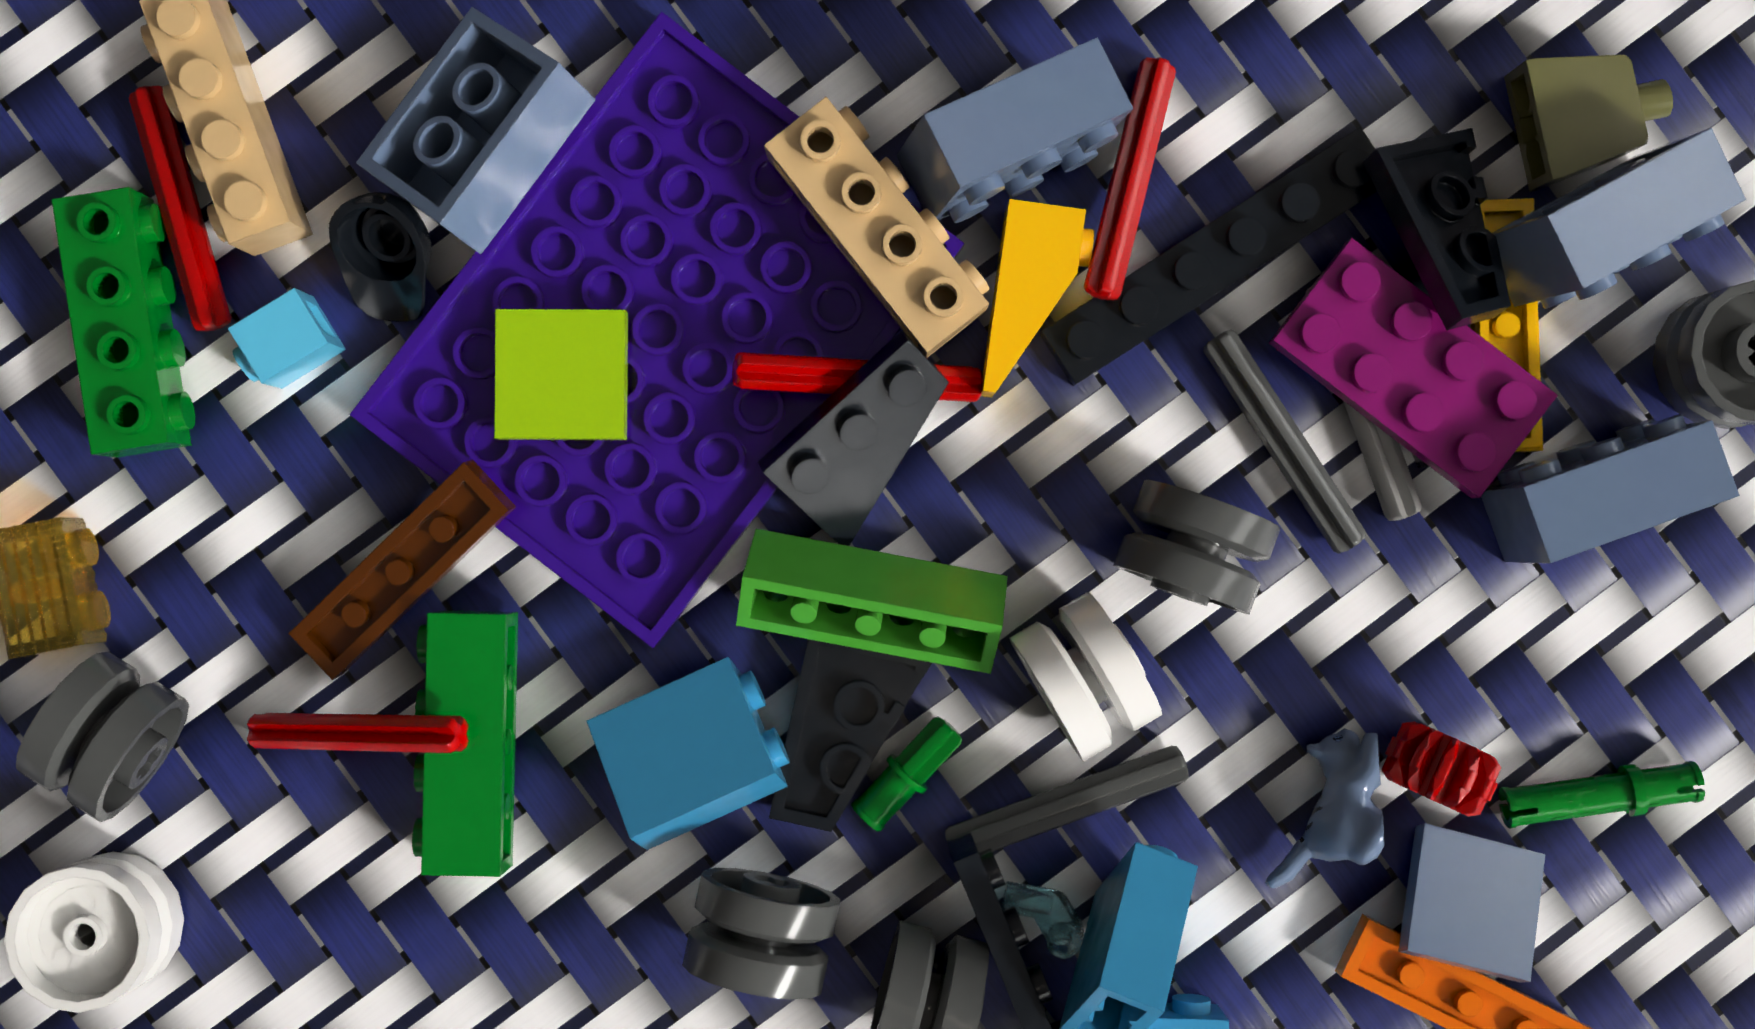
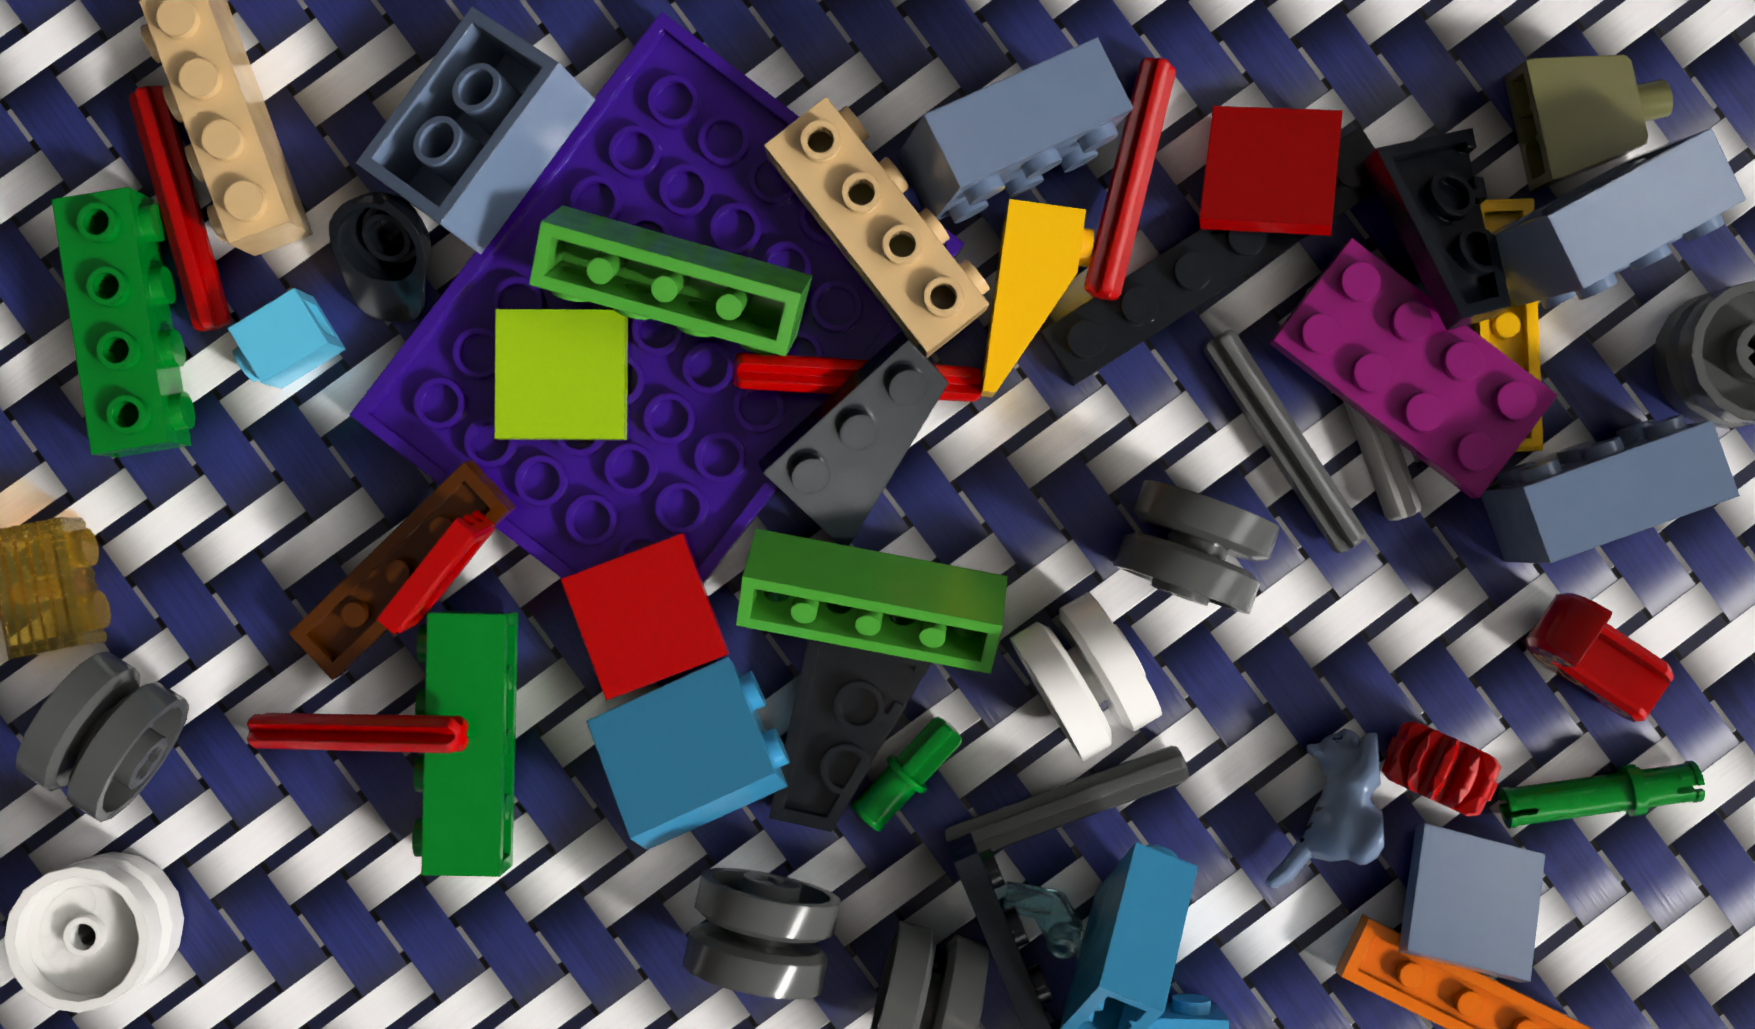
(436, 572): none -> red tile
(645, 616): none -> red tile
(669, 280): none -> bright green brick
(1271, 170): none -> red tile
(1595, 656): none -> red animal

